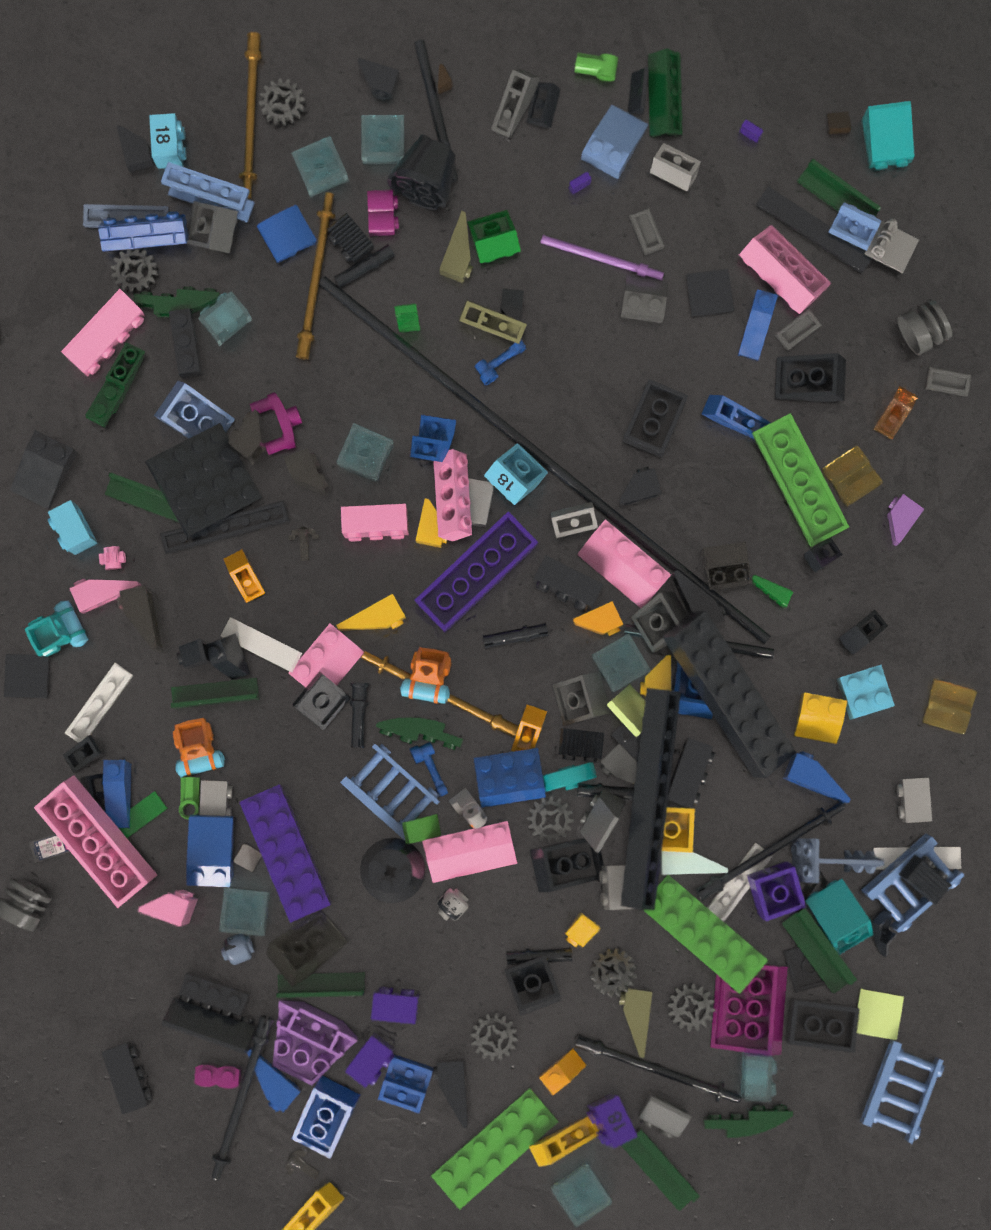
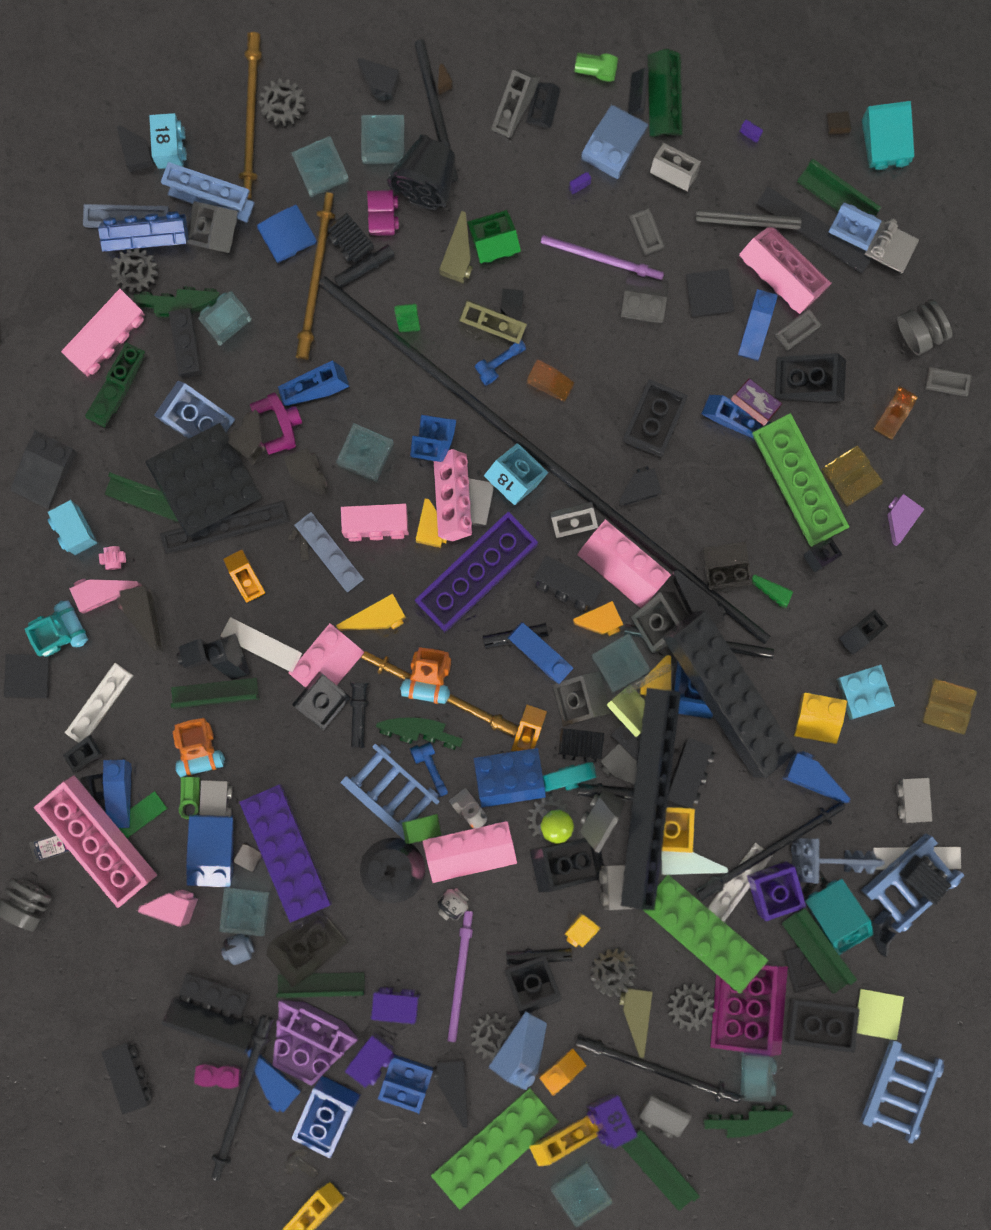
(314, 384): none -> blue slope
(329, 552): none -> sand blue plate
(465, 934): none -> medium lavender bar
(521, 1053): none -> medium blue slope
(540, 653): none -> blue slope
(550, 380): none -> clear orange slope
(557, 826): none -> lime hair
(649, 681): none -> clear piece
(748, 219): none -> dark grey axle
(756, 402): none -> tile

